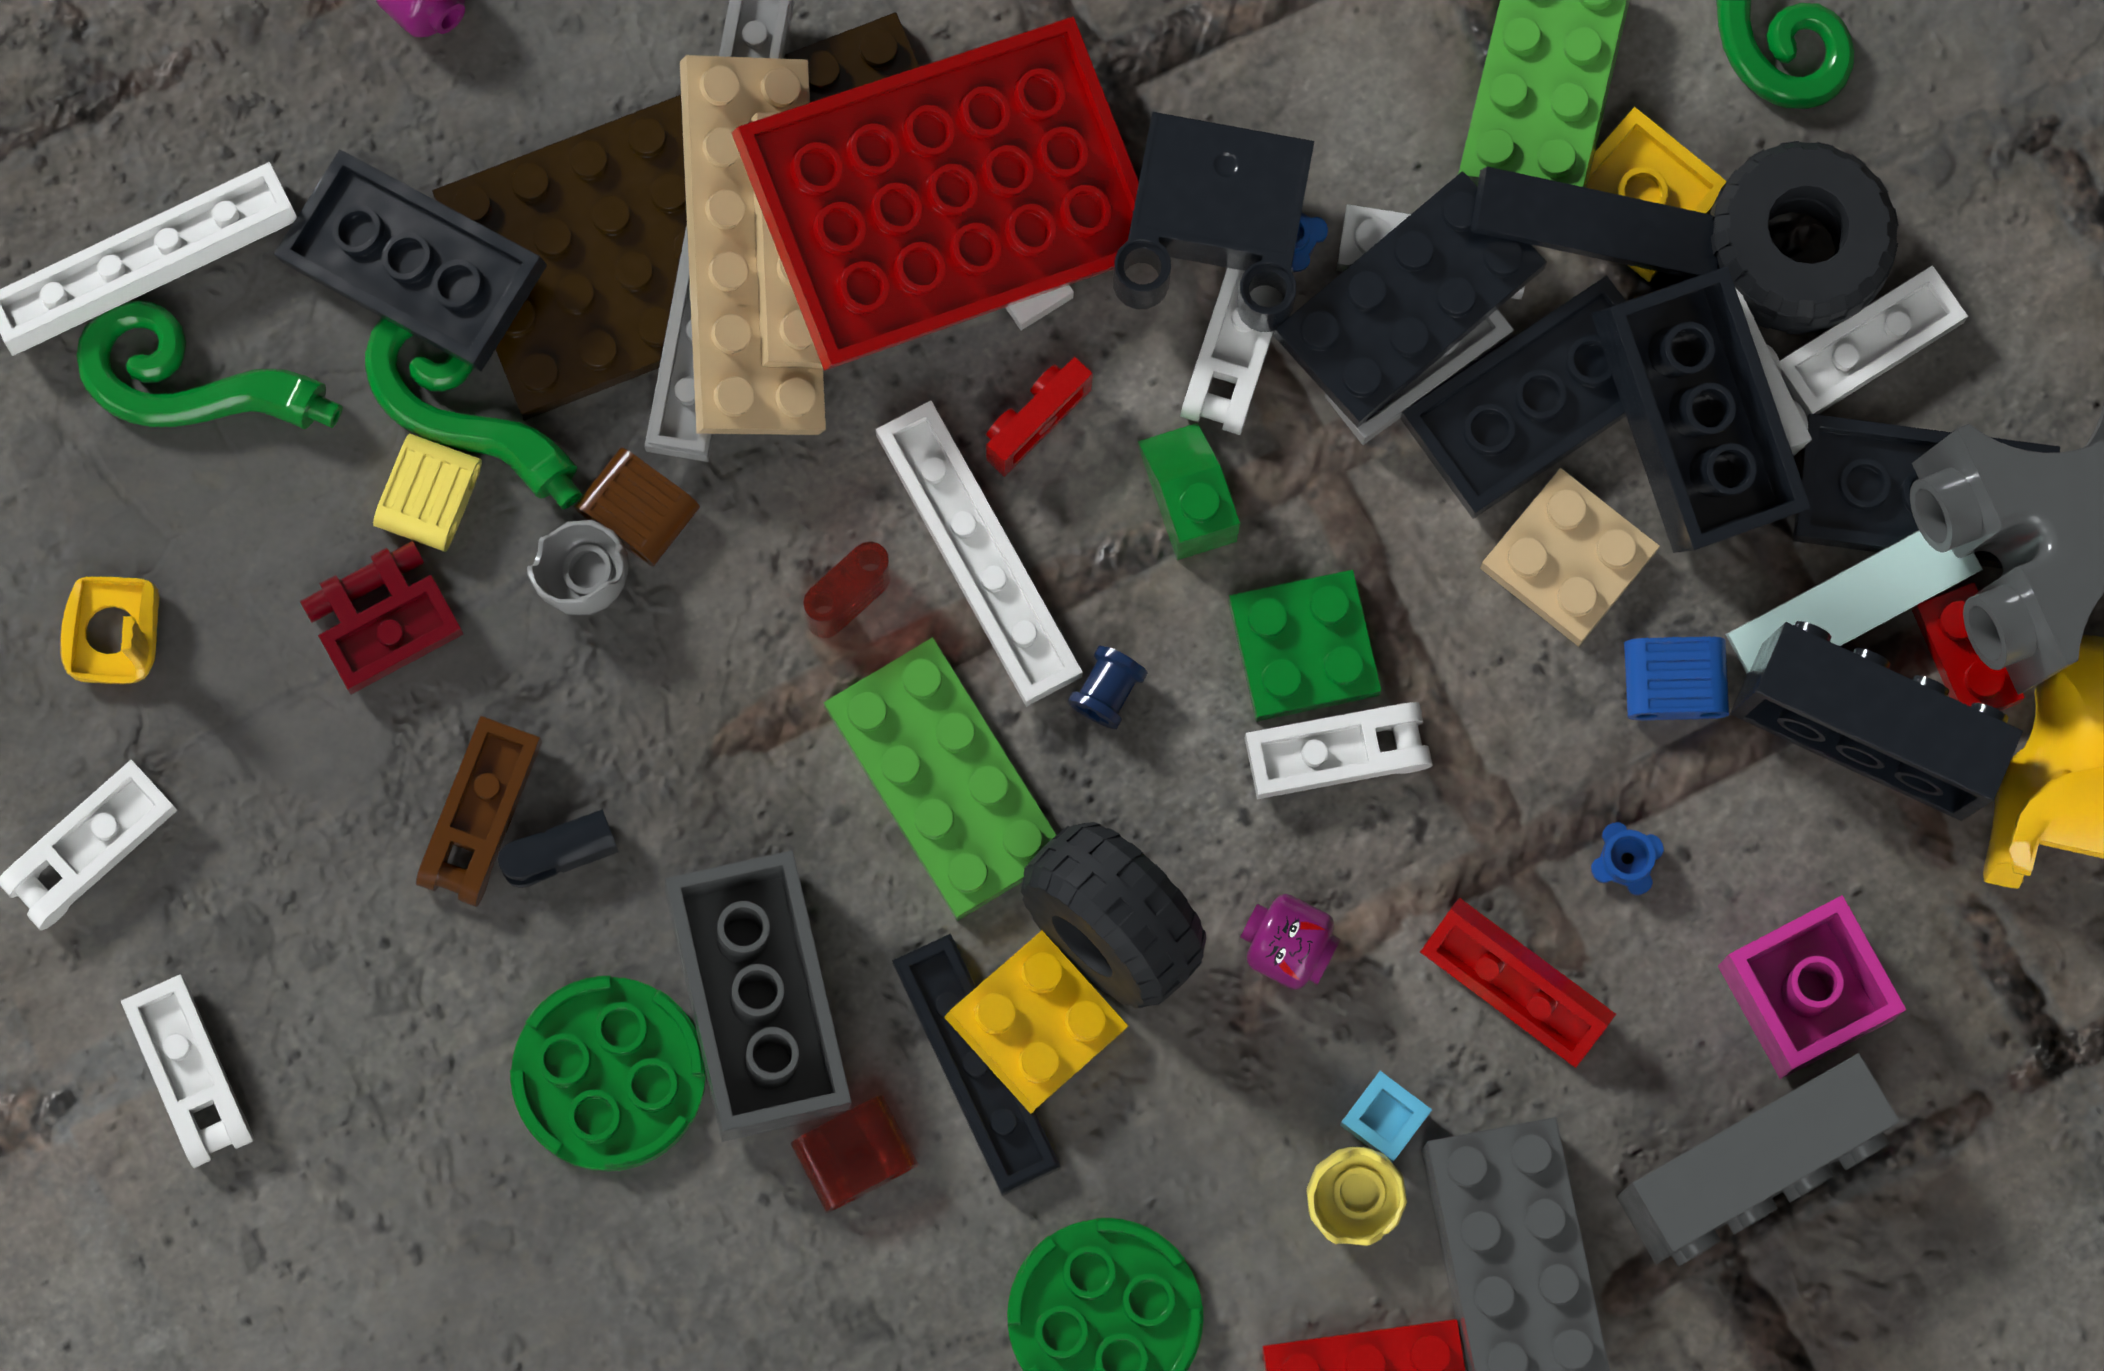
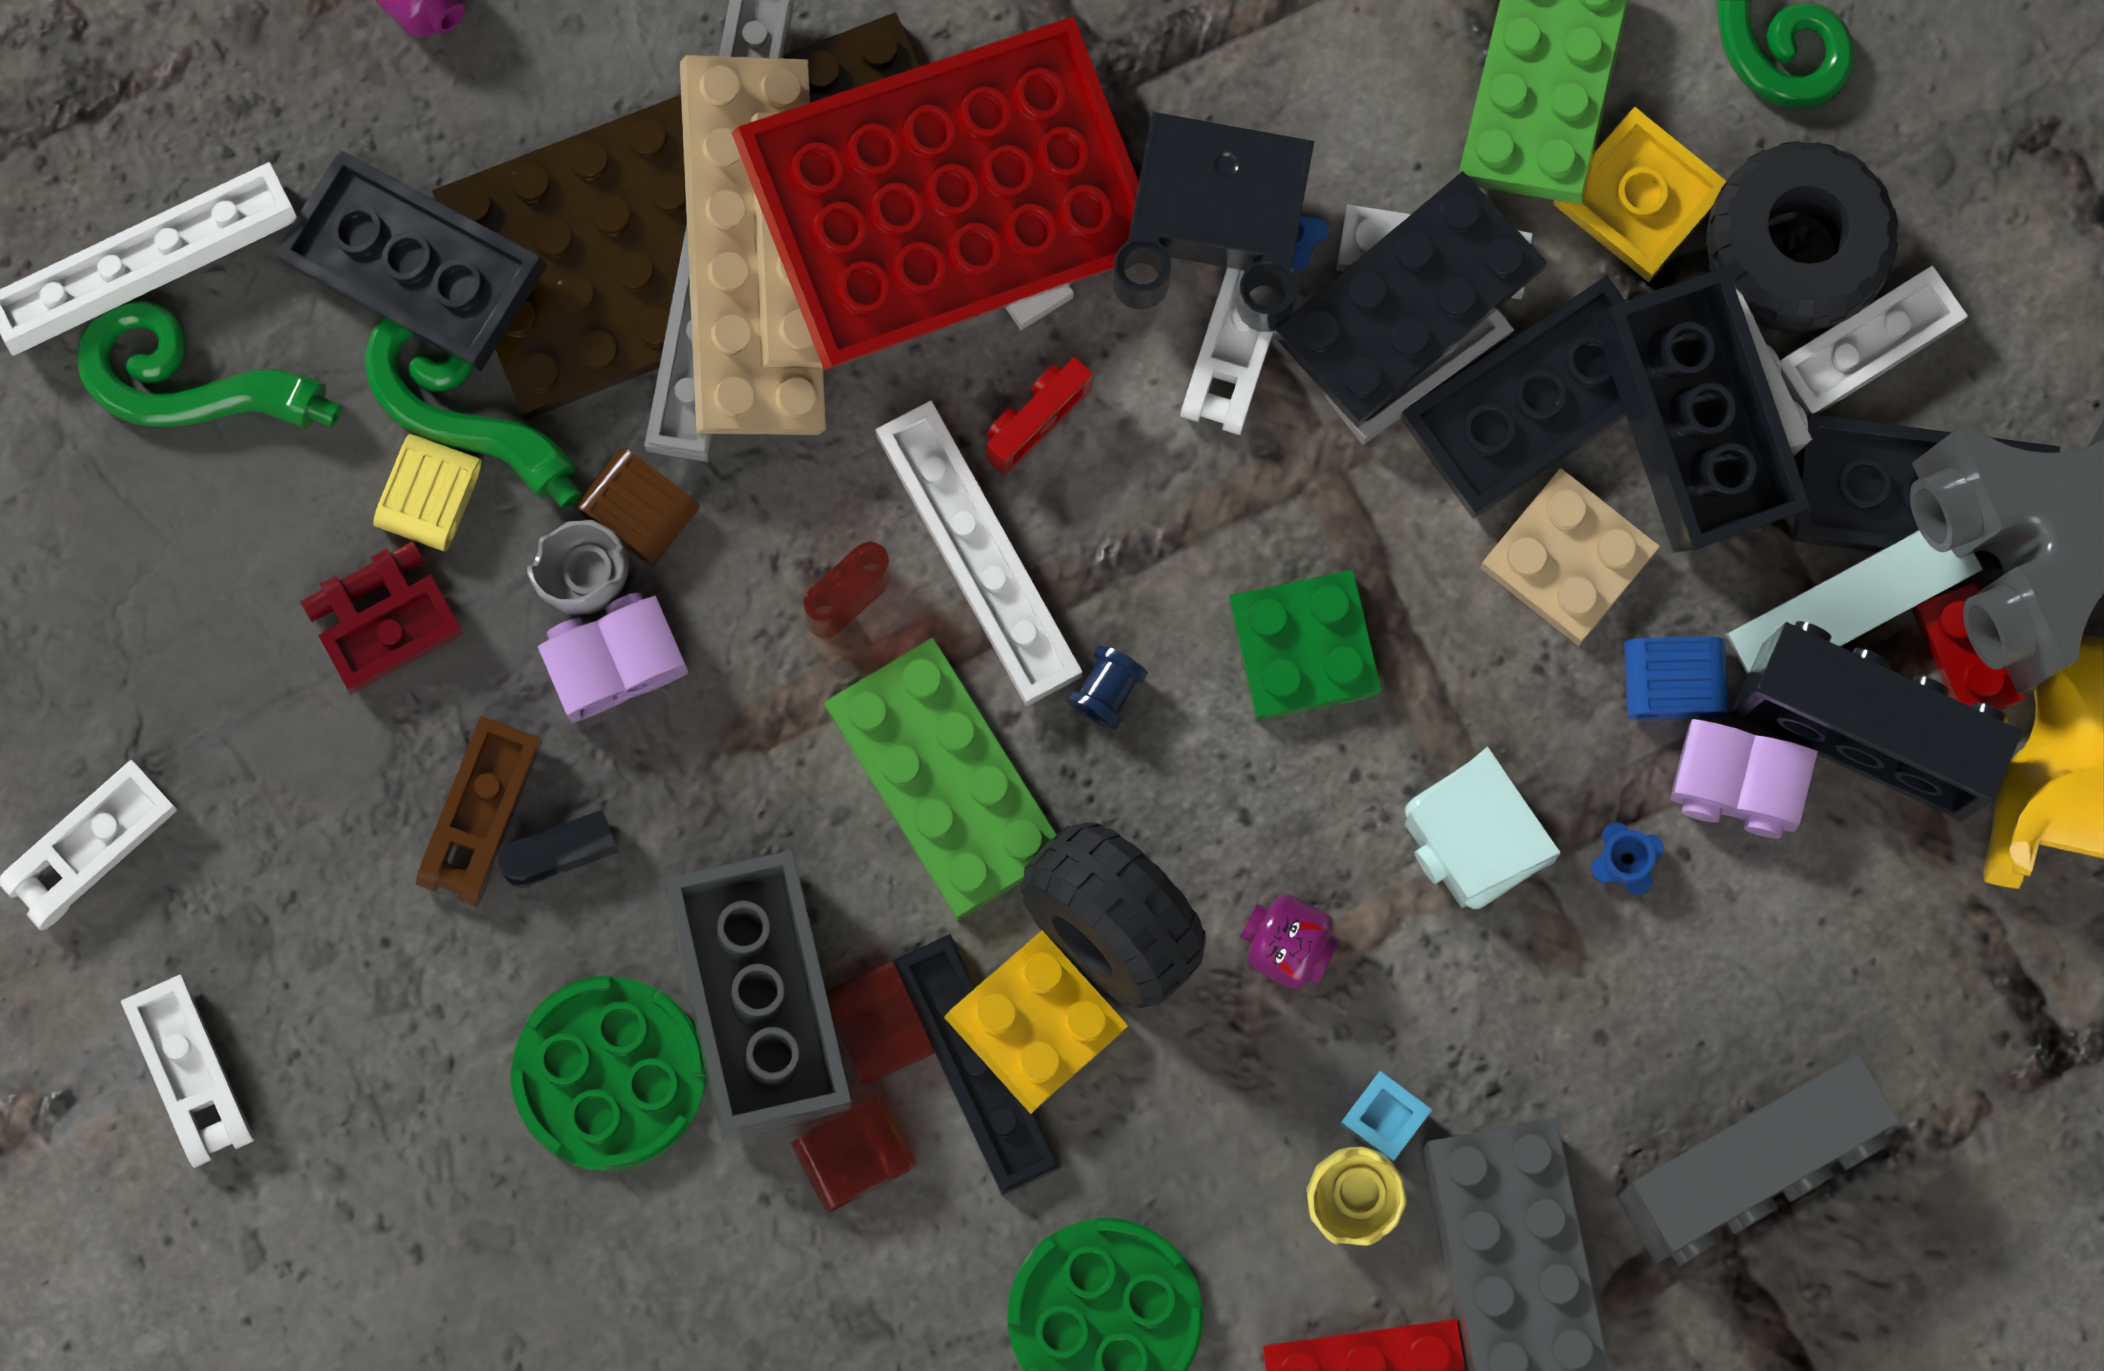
(139, 630): yellow piece -> none
(611, 657): none -> lavender brick
(878, 1023): none -> clear red piece
(1190, 491): green slope -> none
(1336, 750): white plate -> none
(1478, 833): none -> light aqua torso
(1517, 982): red plate -> none
(1593, 223): black tile -> none
(1743, 778): none -> lavender brick
(1811, 987): dark pink brick -> none

